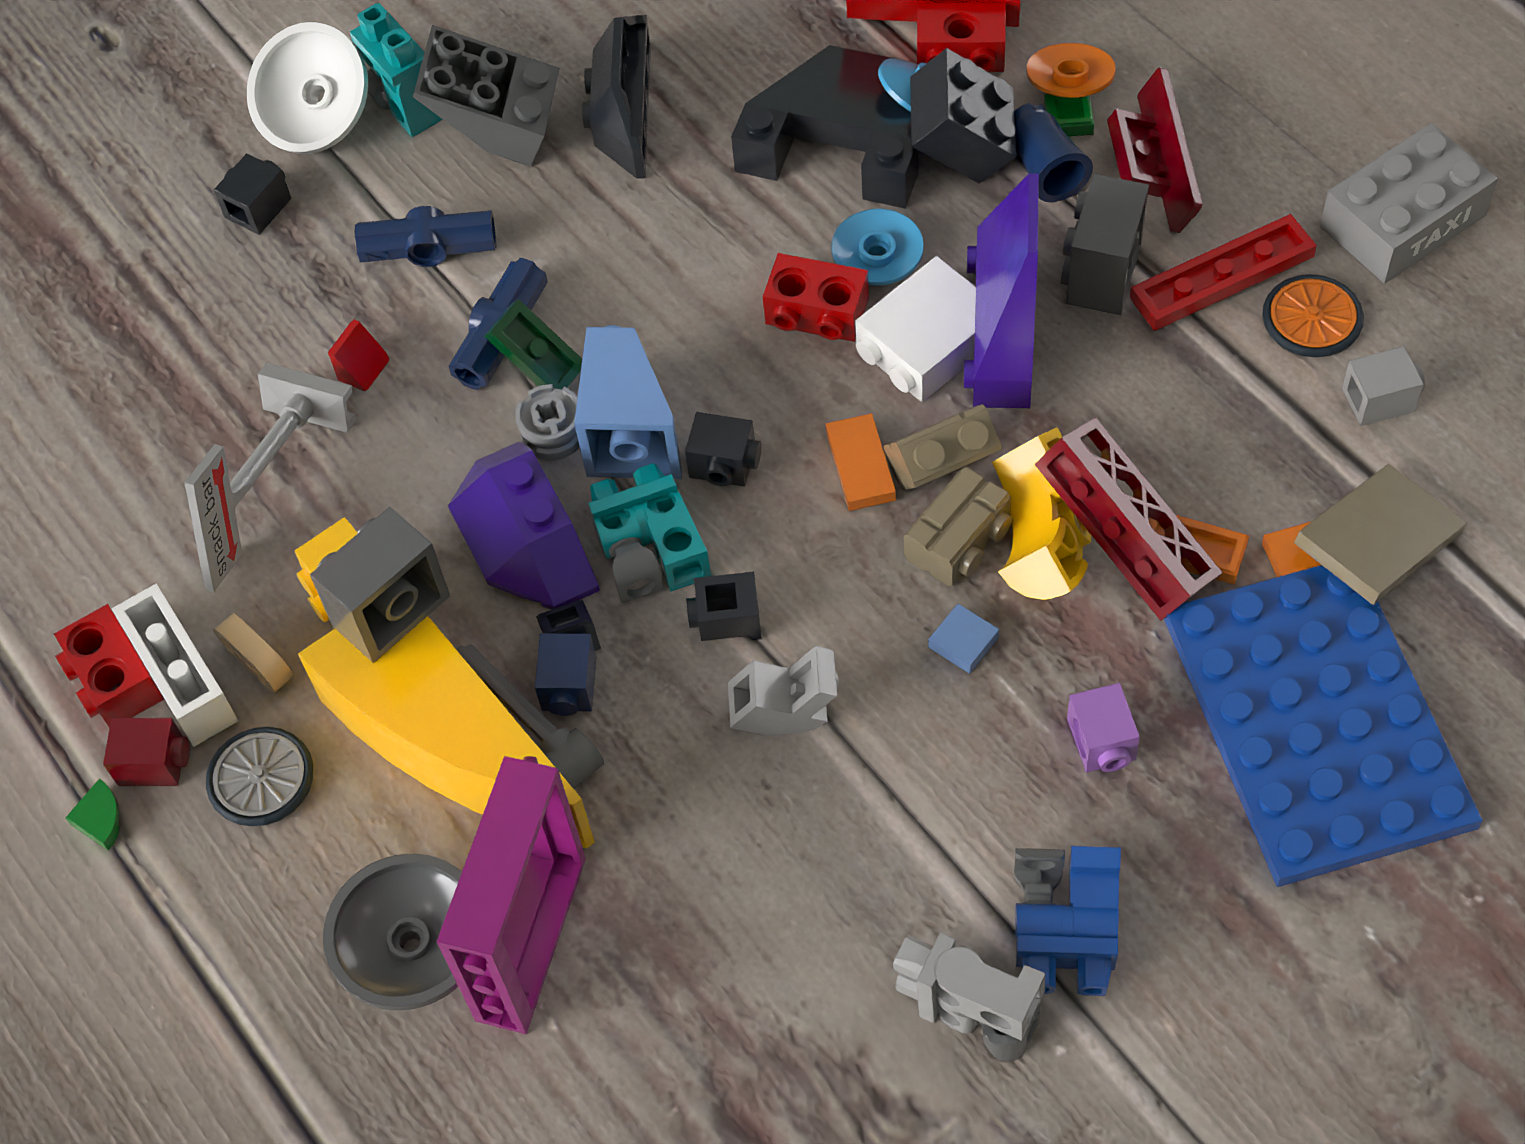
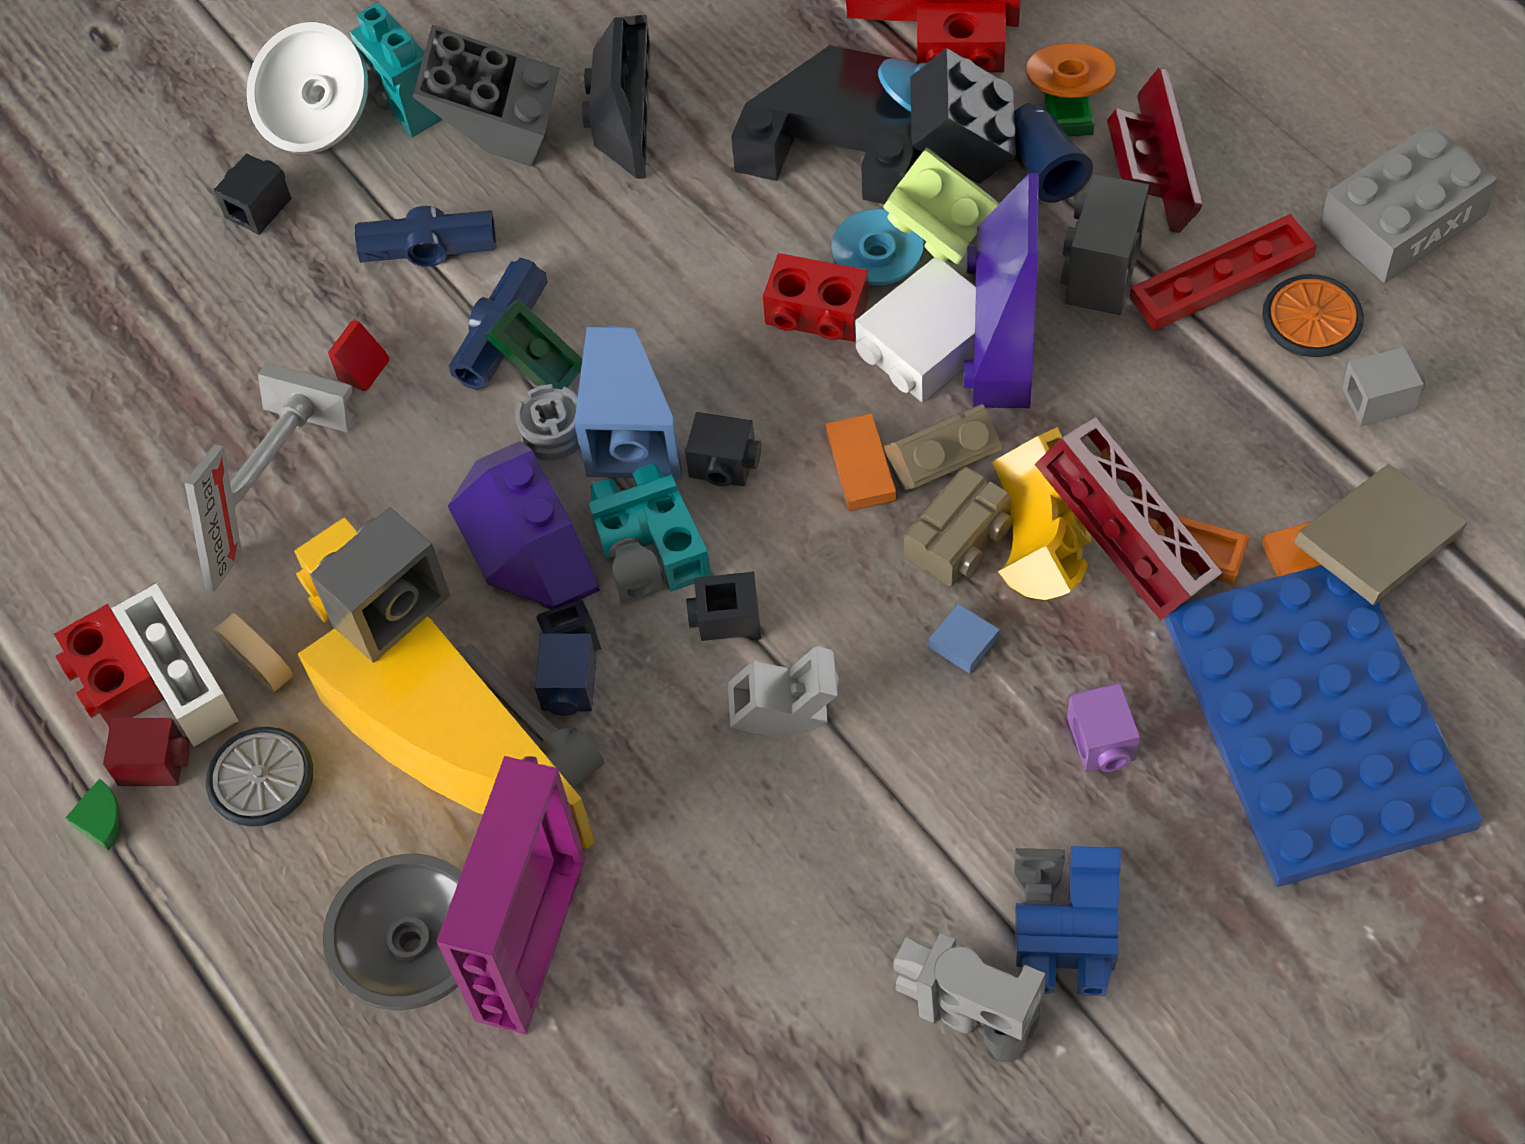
(939, 206): none -> yellowish green bracket

